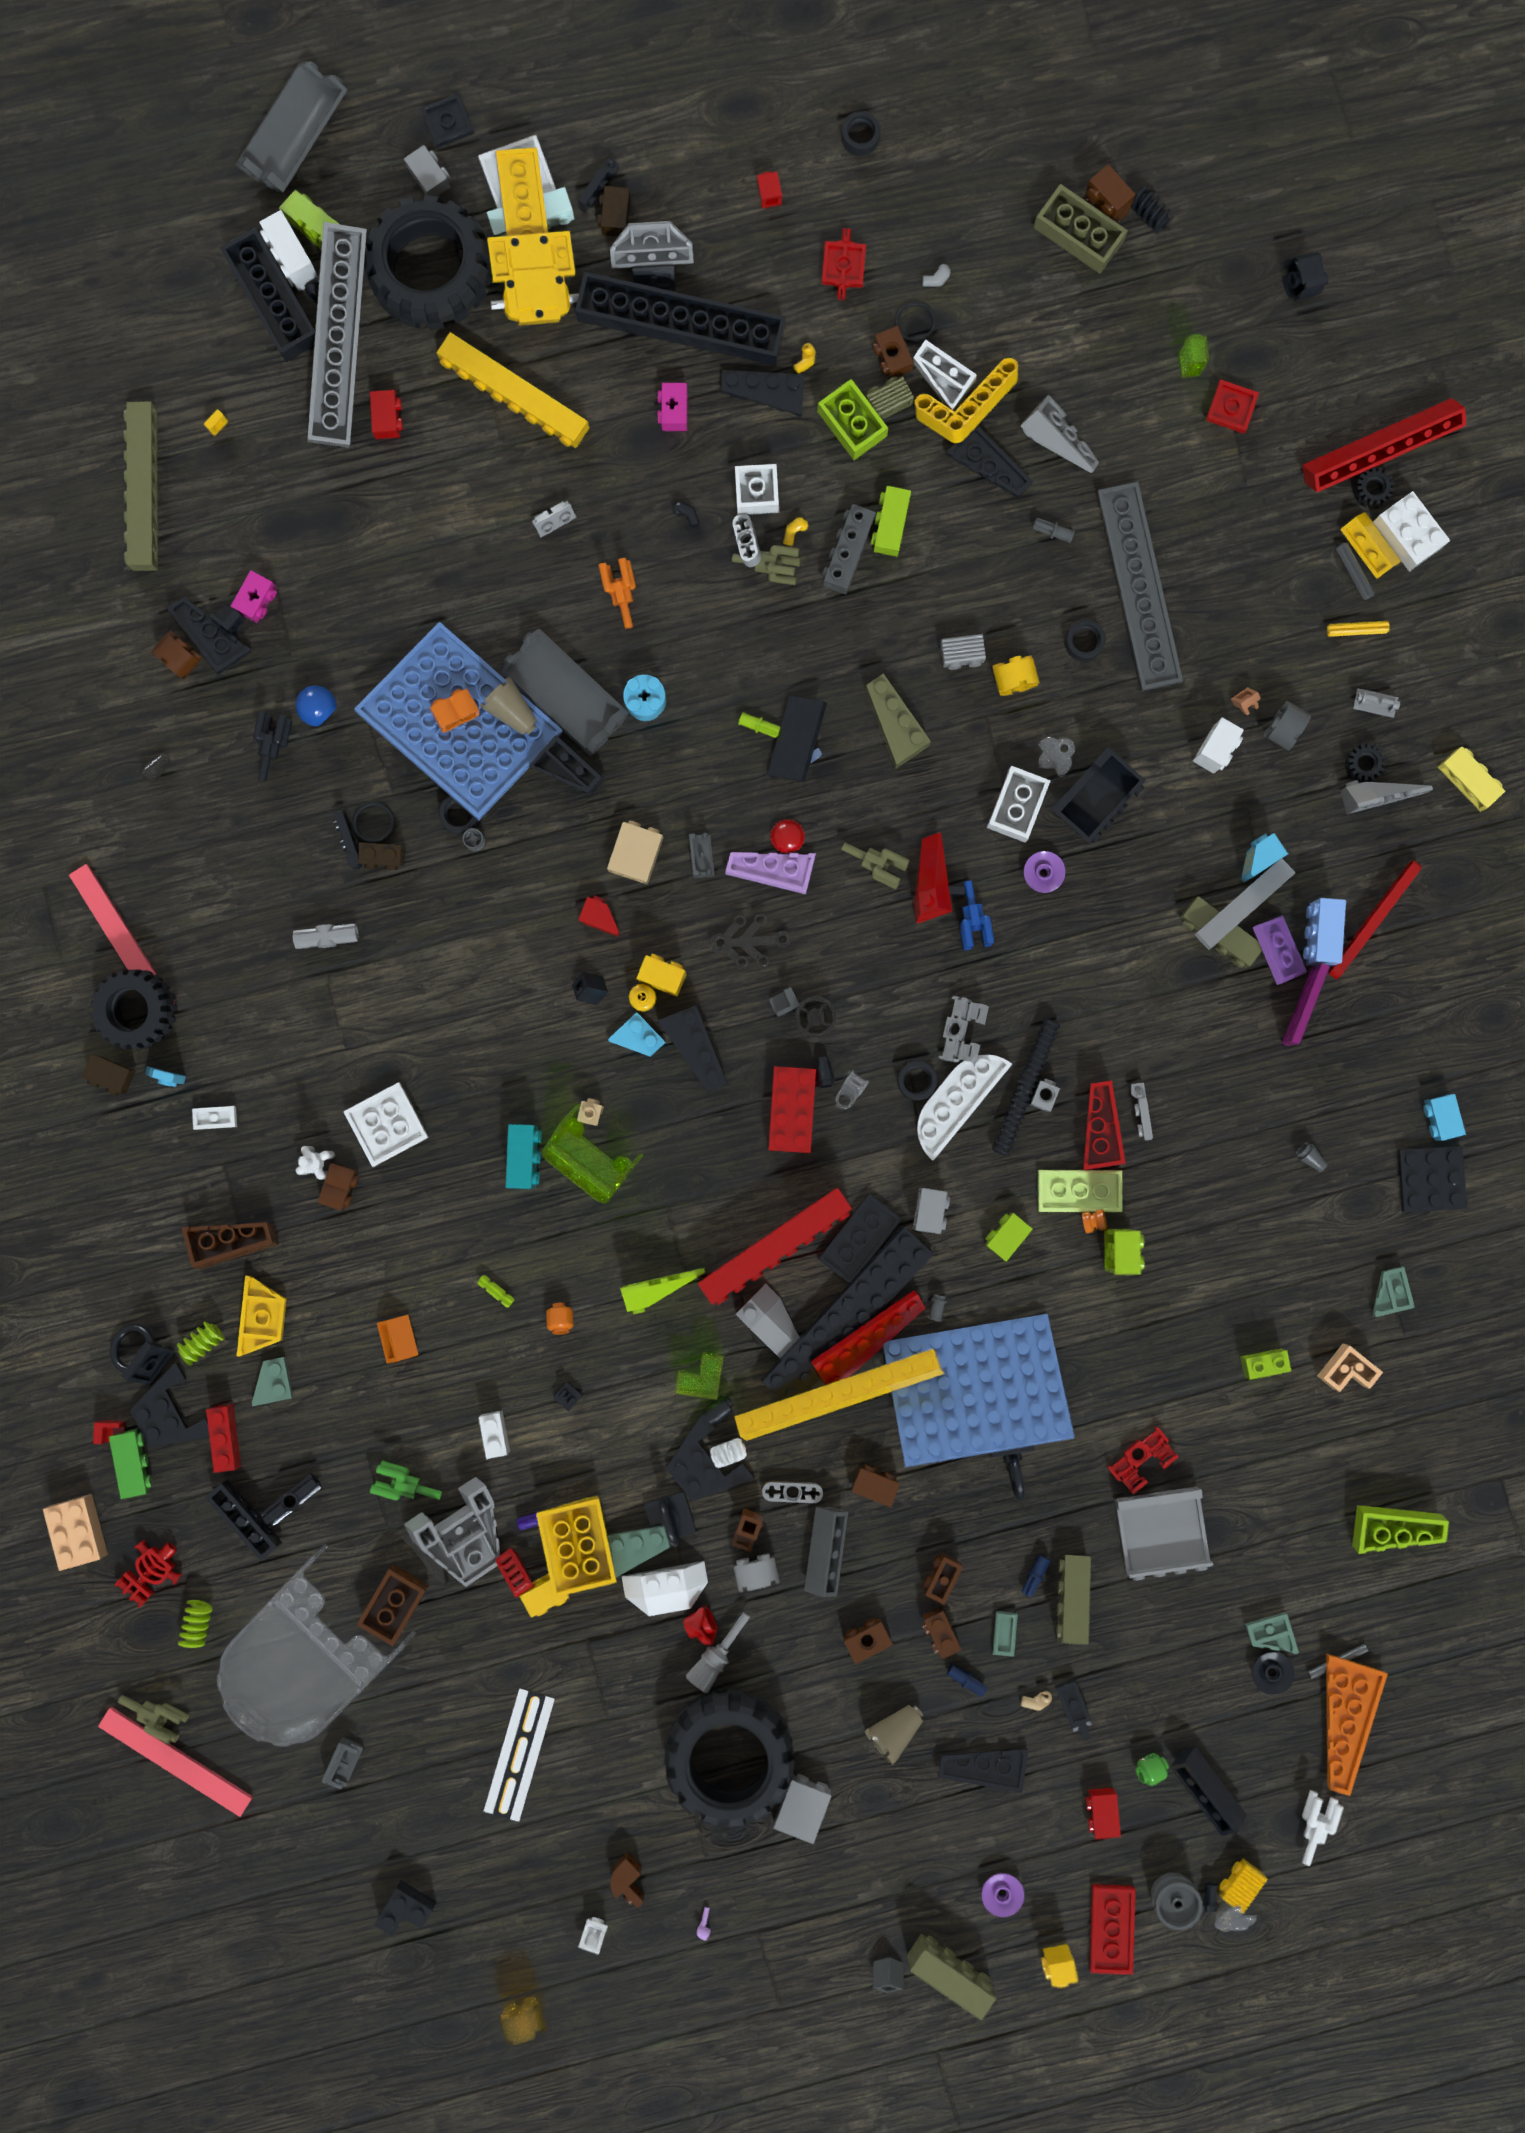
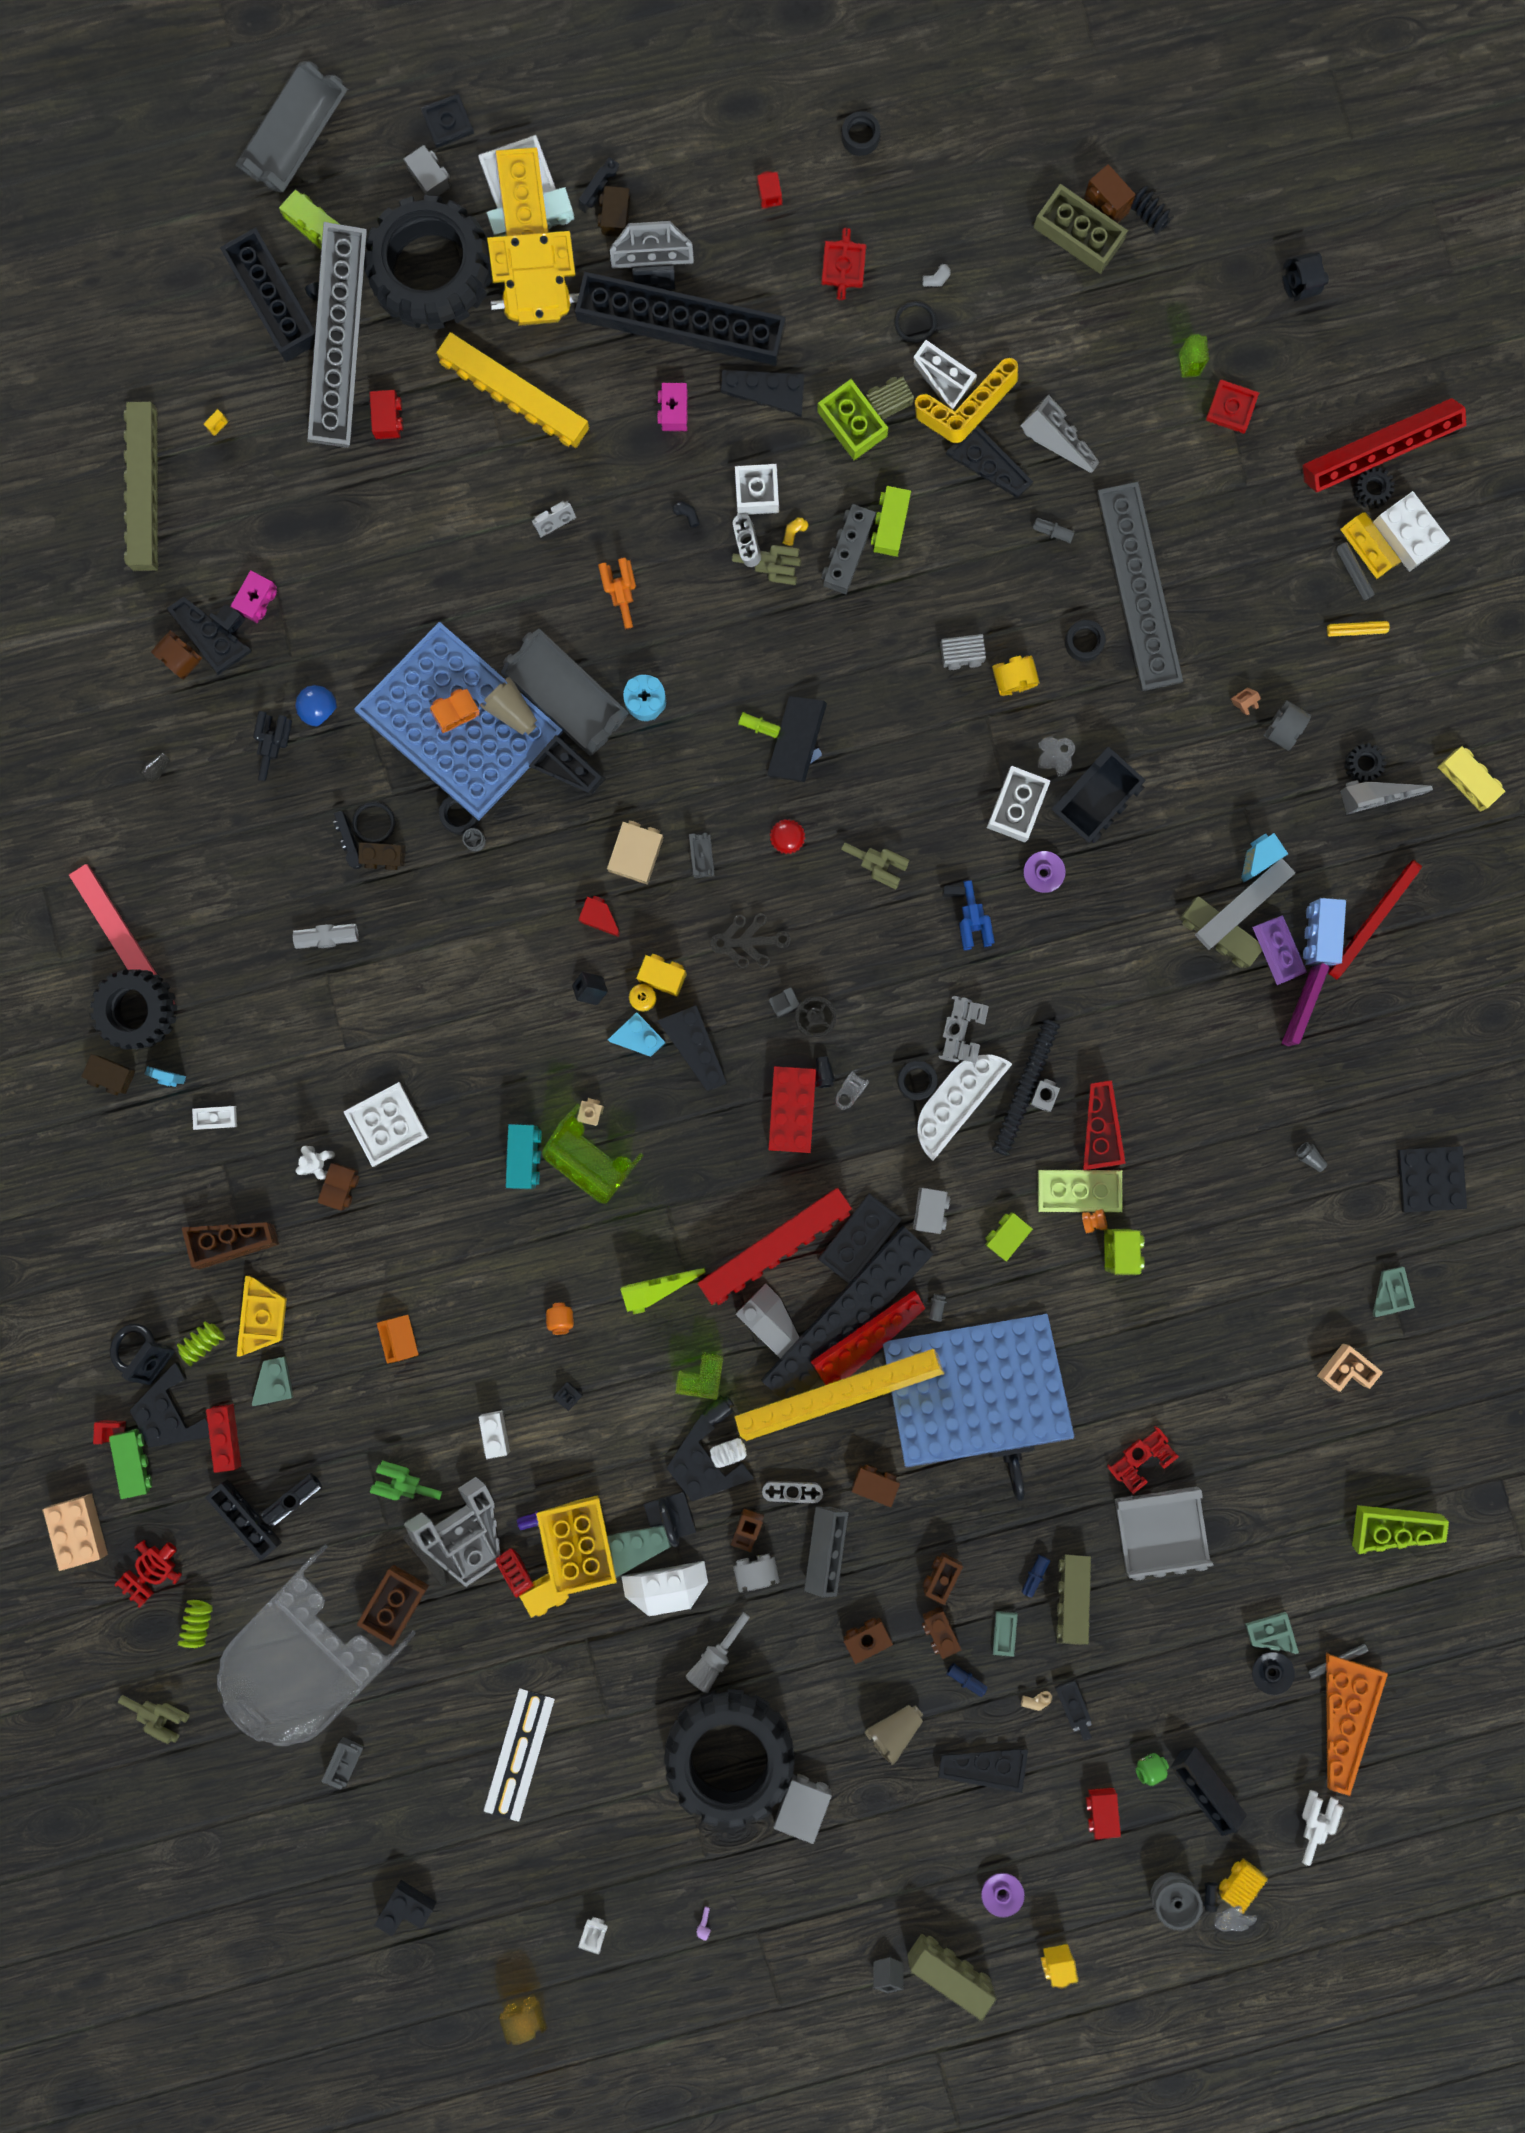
(175, 1762): coral tile -> none
(288, 251): white brick -> none
(496, 1291): lime axle -> none
(622, 1880): reddish brown brick -> none
(700, 1624): red piece -> none
(778, 870): lavender wing -> none
(808, 359): yellow arm -> none
(892, 341): reddish brown brick -> none
(897, 725): olive wedge -> none
(932, 886): red wedge -> none
(1112, 1929): red tile -> none
(1142, 1110): light grey hinge -> none
(1218, 745): white brick -> none
(1265, 1364): lime brick -> none
(1376, 703): light grey hinge -> none
(1444, 1117): medium azure brick -> none

